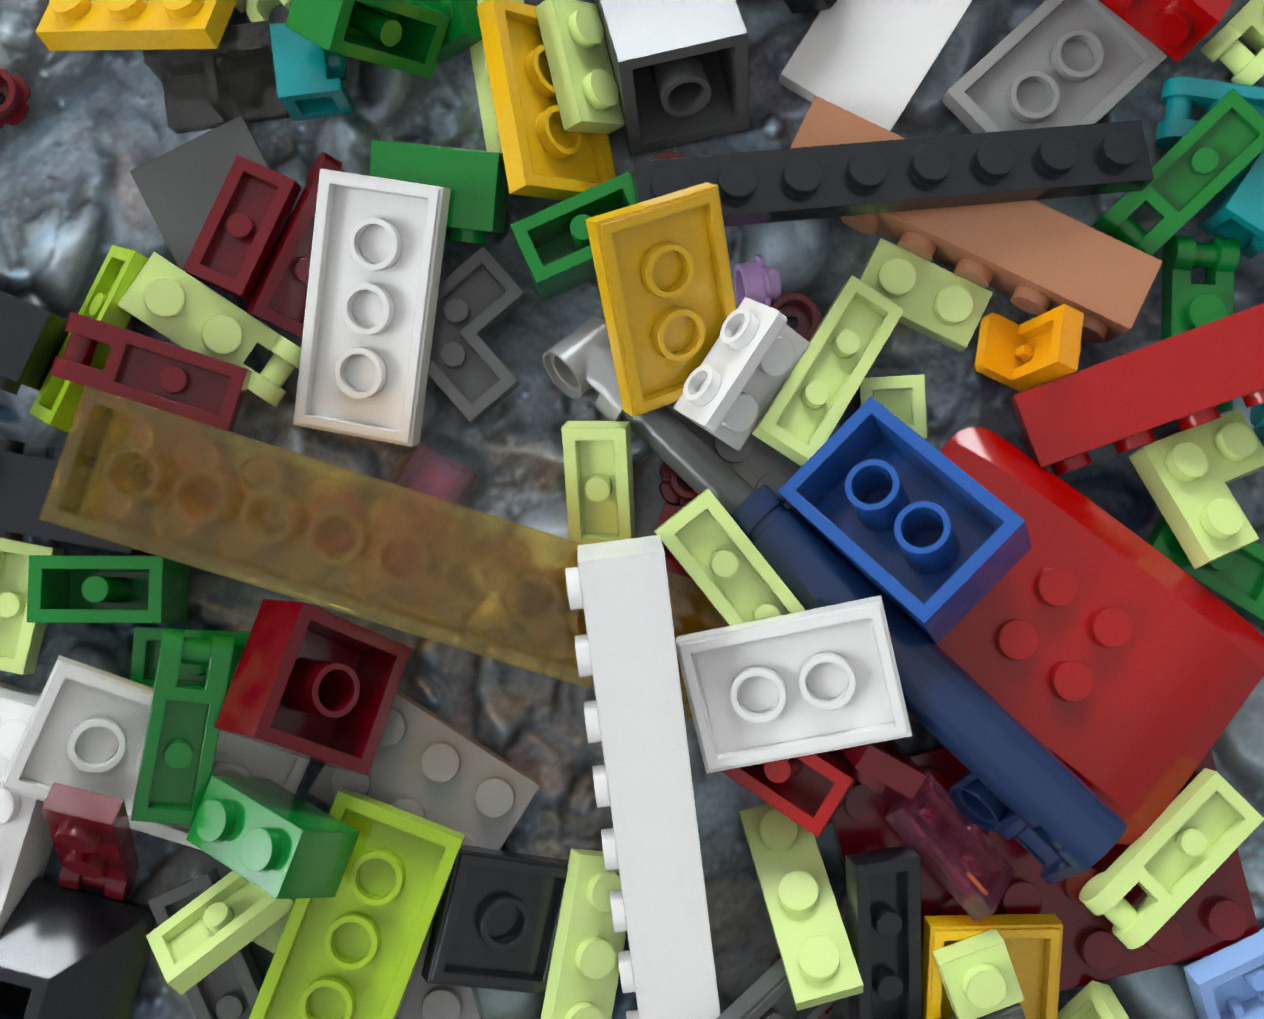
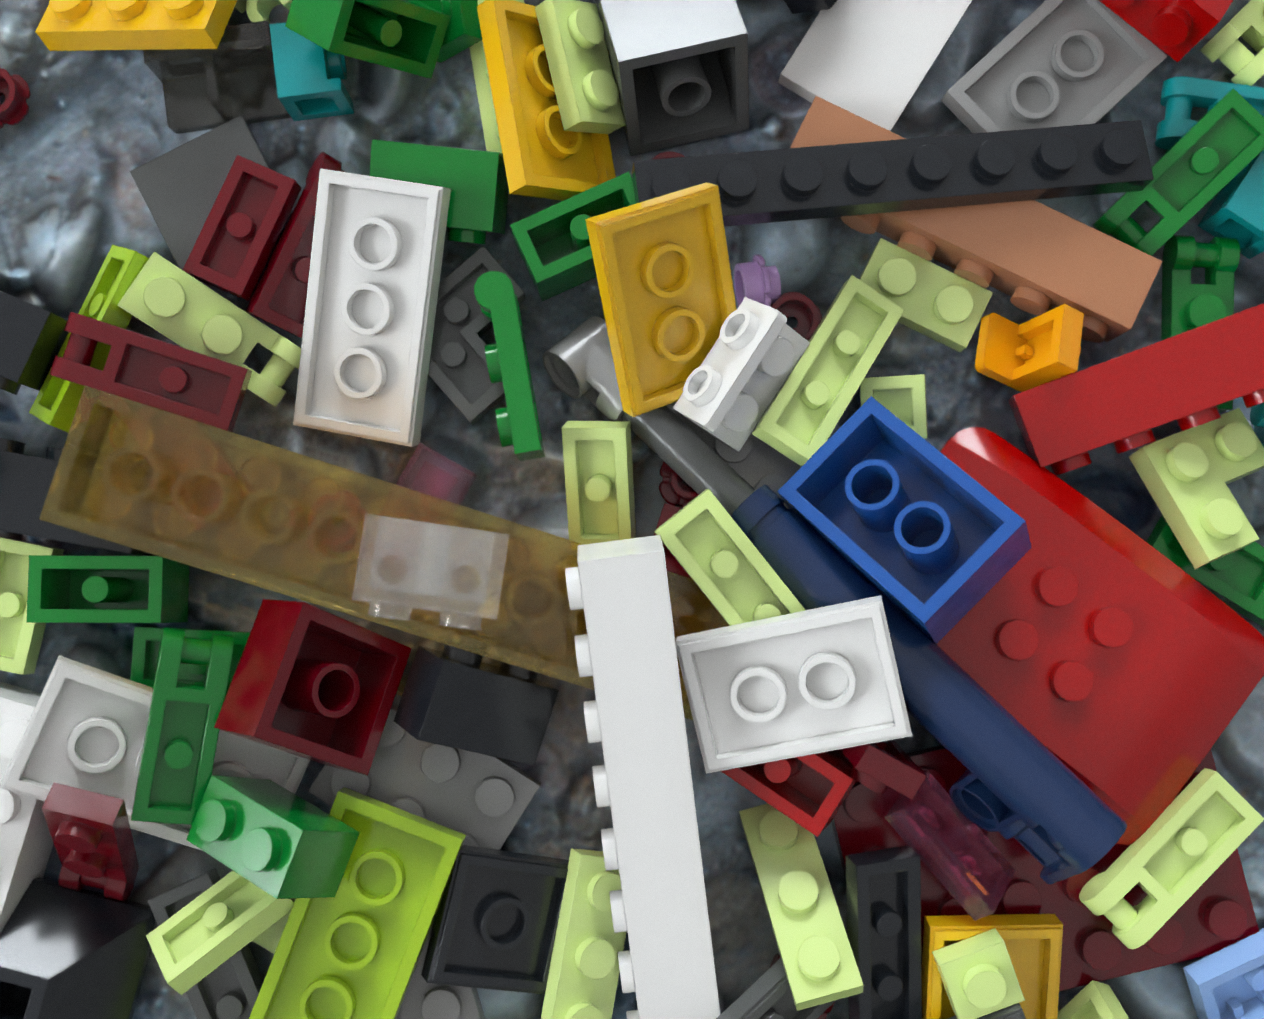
(430, 569): none -> clear brick
(475, 704): none -> black brick
(509, 364): none -> green plate

